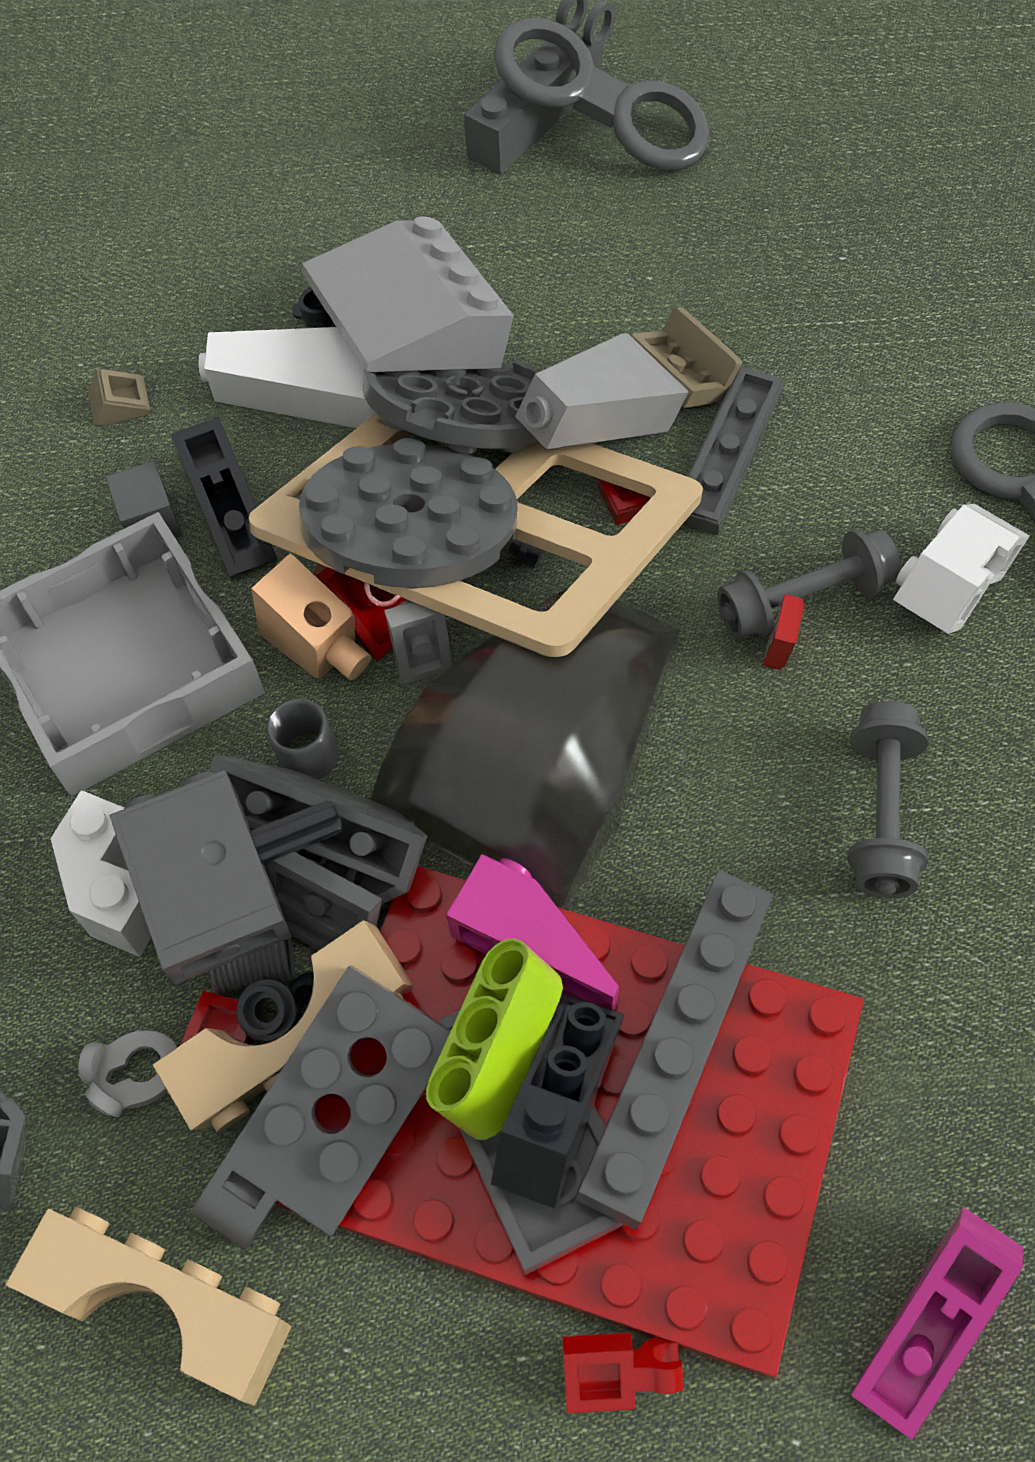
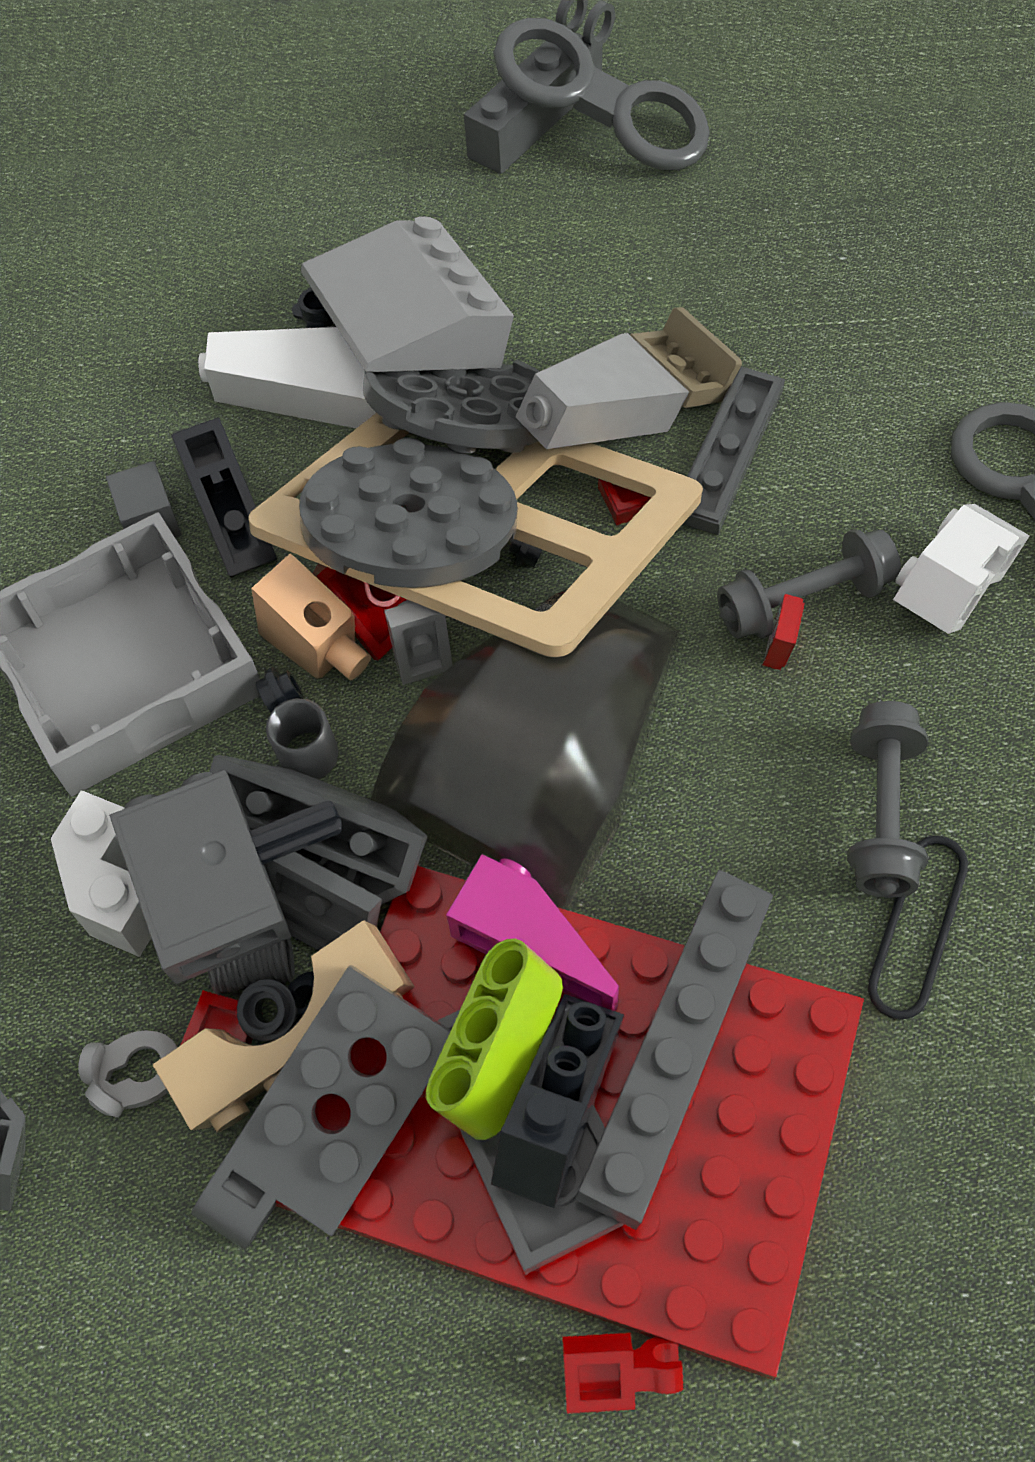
(117, 397): dark tan slope -> none
(223, 1337): tan arch -> none
(277, 688): none -> black plate
(939, 1322): dark pink slope -> none
(940, 943): none -> black piece

